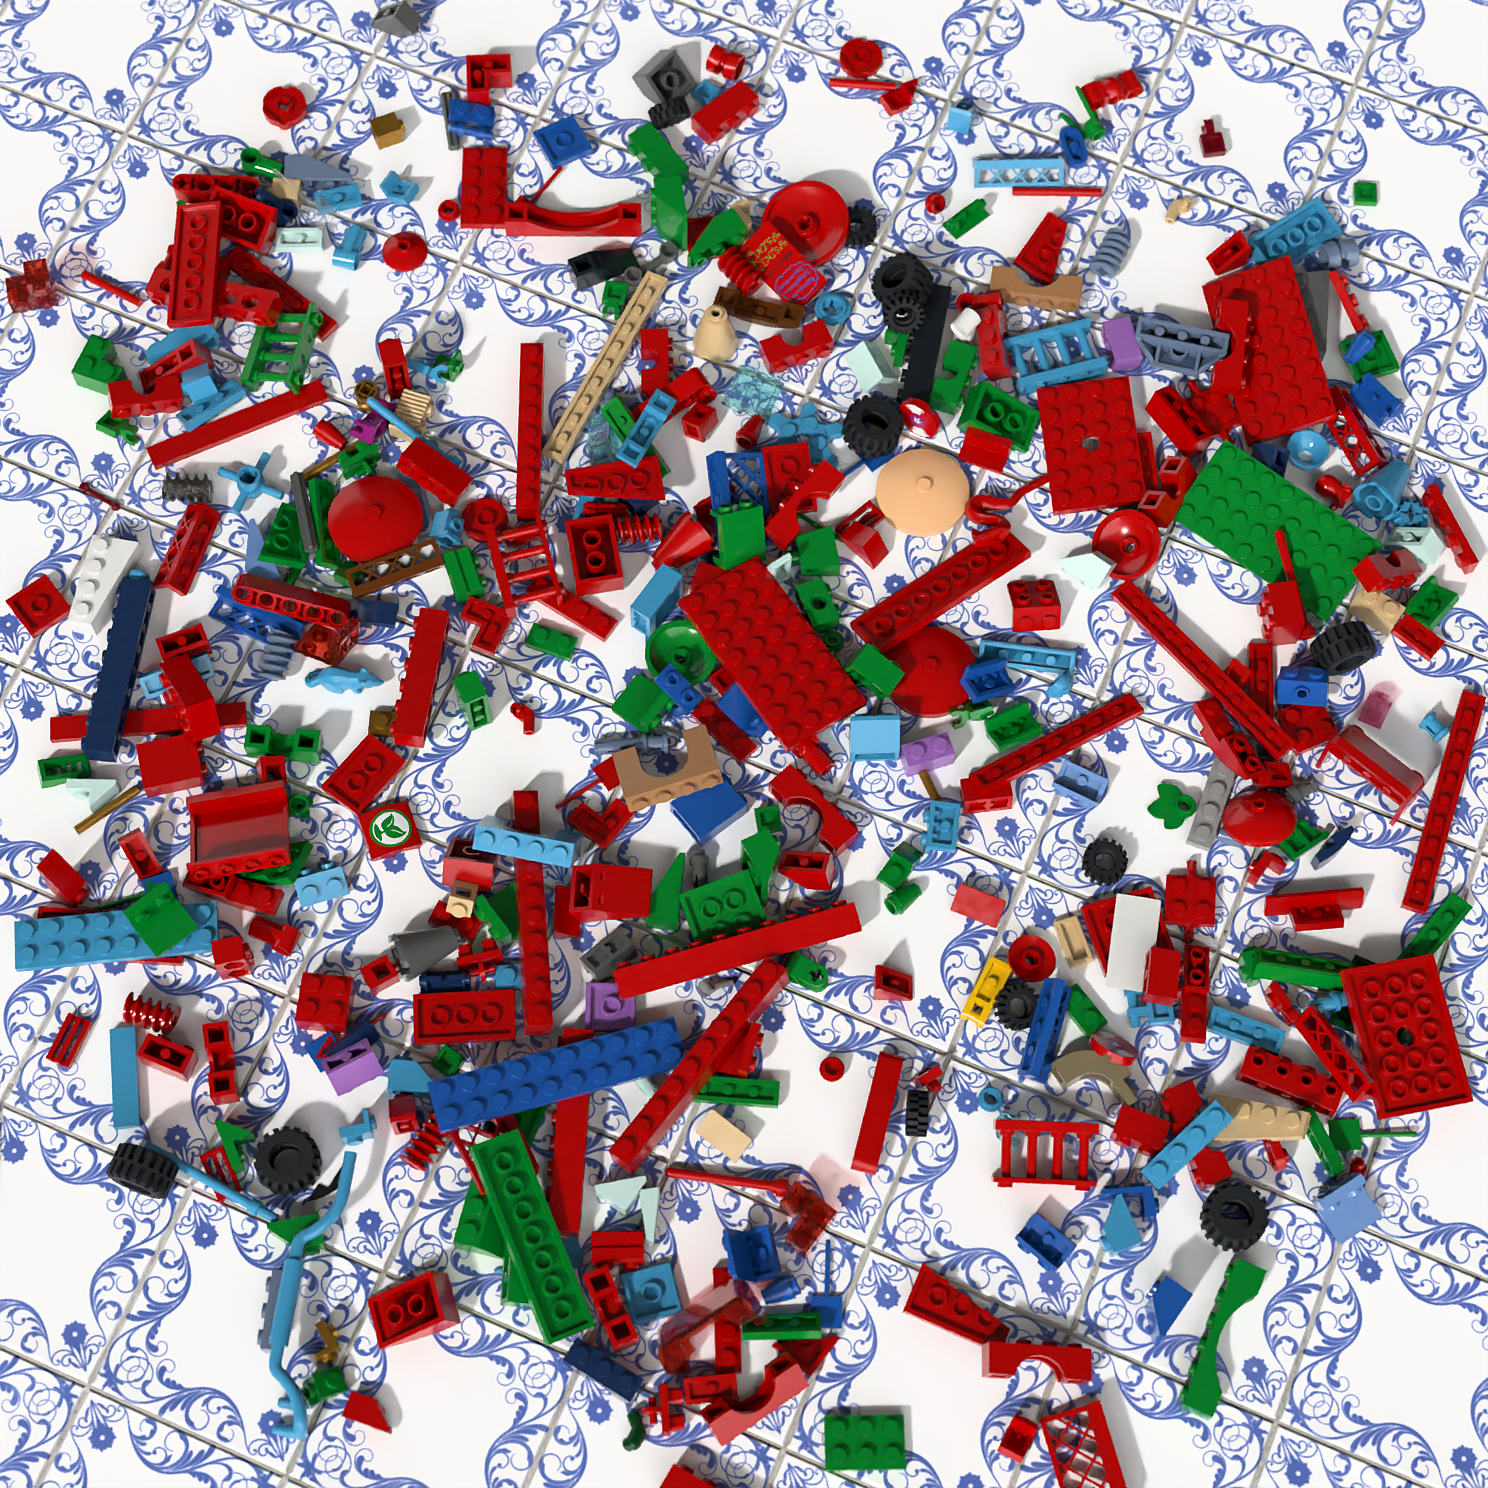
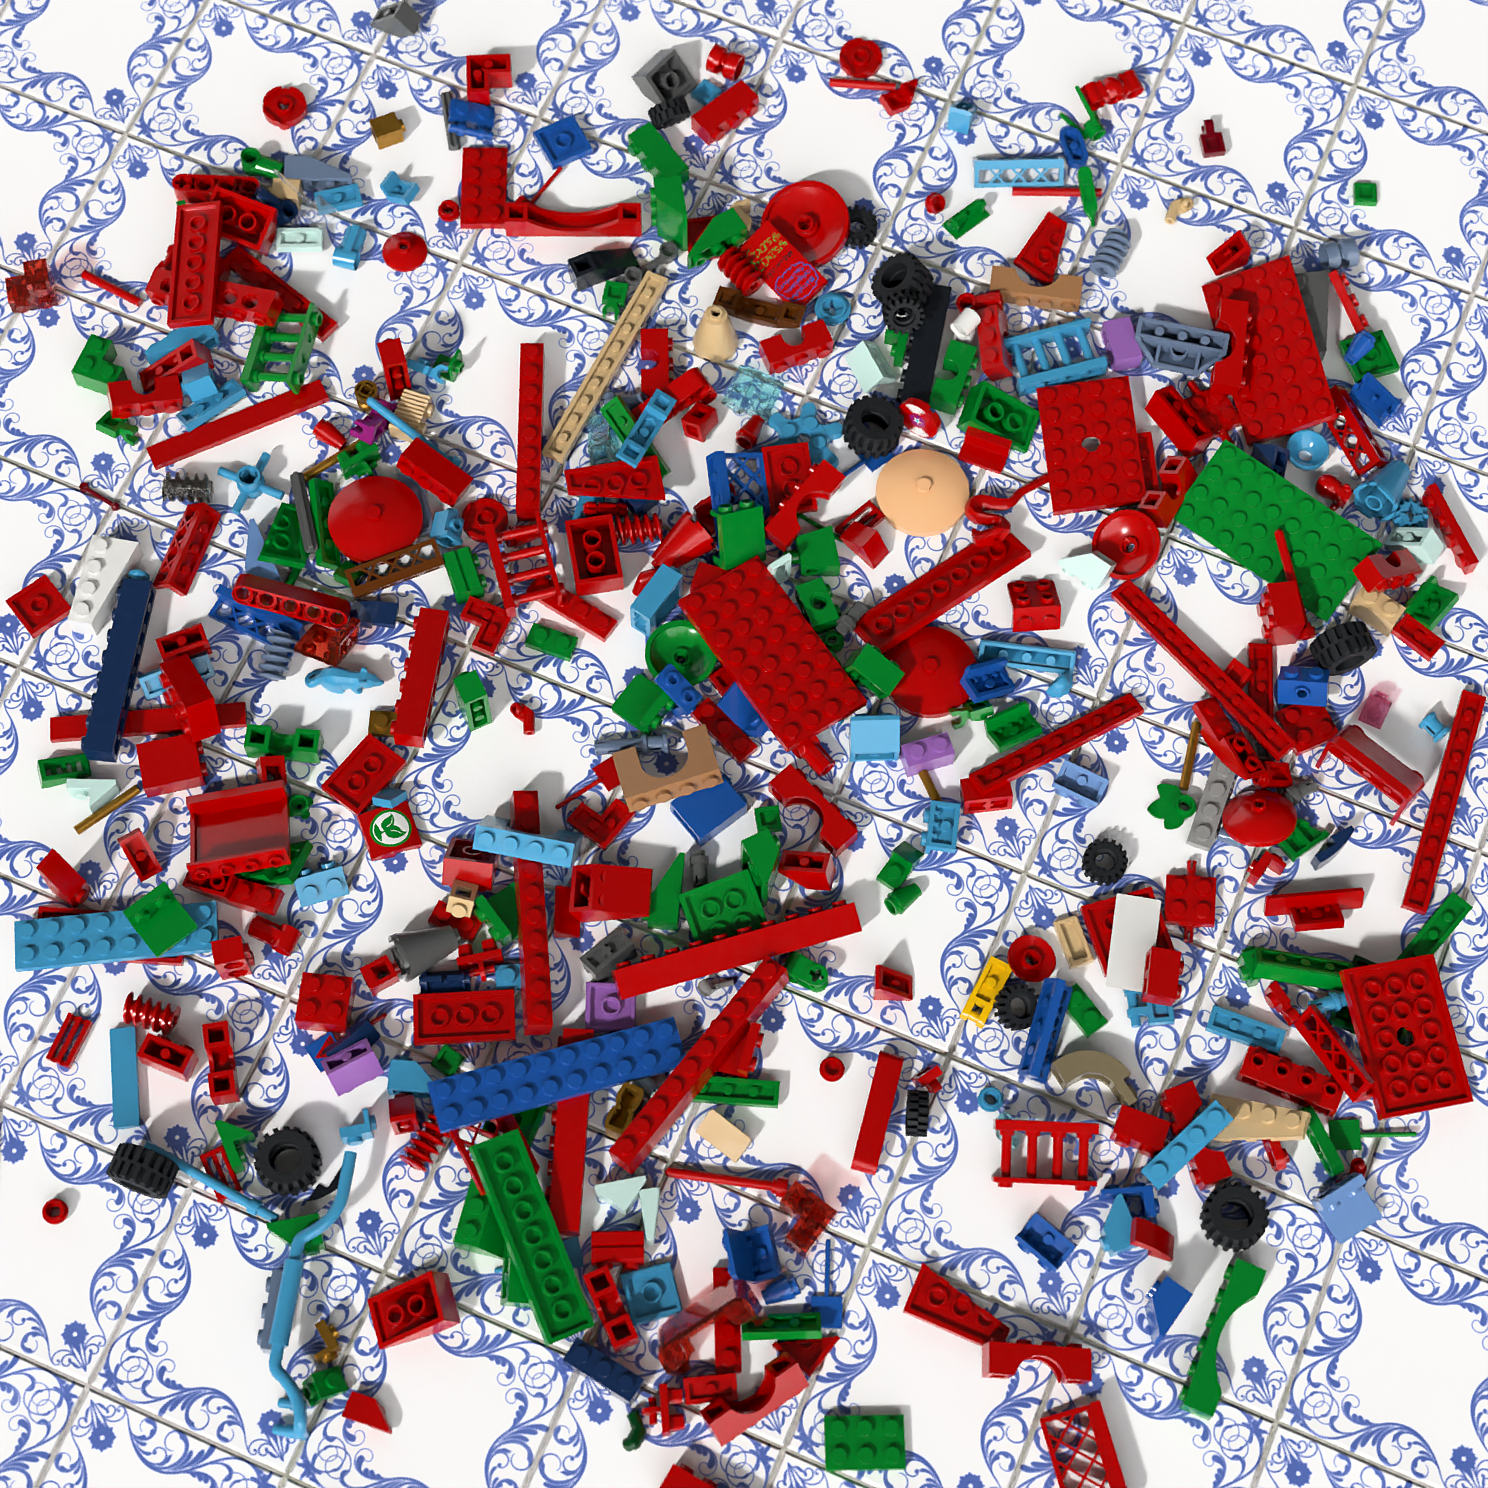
(49, 1206): none -> red plate
(148, 884): piece -> none
(389, 797): none -> dark azure tile
(628, 1105): none -> pearl gold brick
(642, 580): none -> red arm
(848, 621): none -> dark grey animal
(978, 905): slope -> none
(1017, 1438): red bracket -> none
(1087, 193): none -> green piece
(1114, 1046): red tile -> none
(1153, 1238): none -> red slope
(1190, 756): none -> pearl gold bar
(1193, 998): red slope -> none
(1295, 234): dark azure slope -> none

